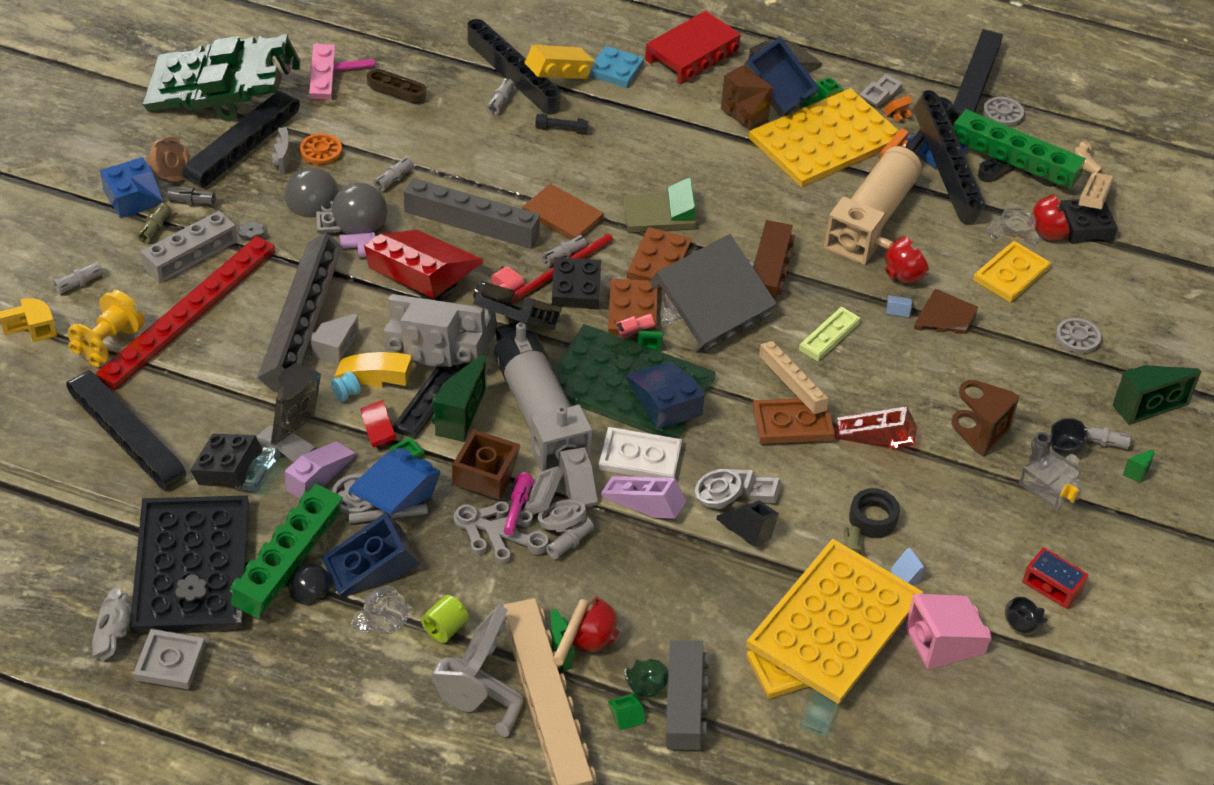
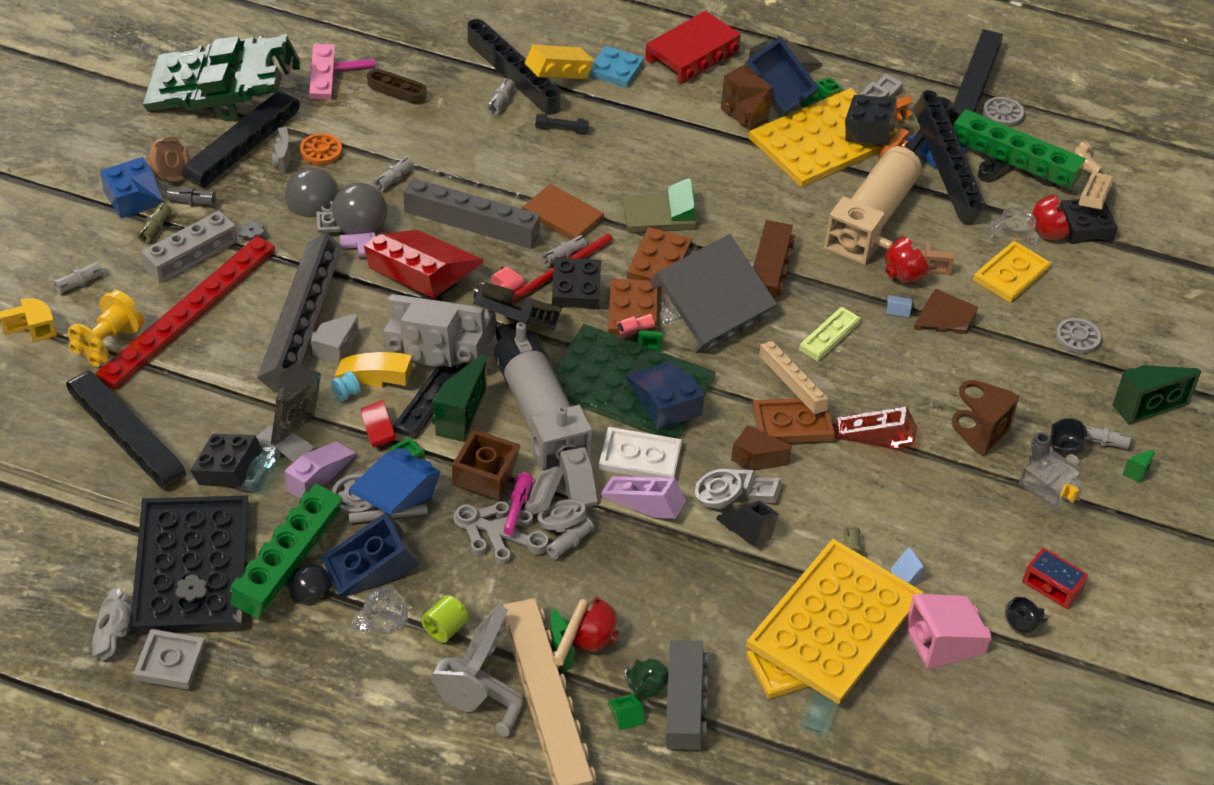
(759, 450): none -> reddish brown slope
(871, 119): none -> black brick
(878, 498): black tyre -> none
(938, 261): none -> medium nougat bracket

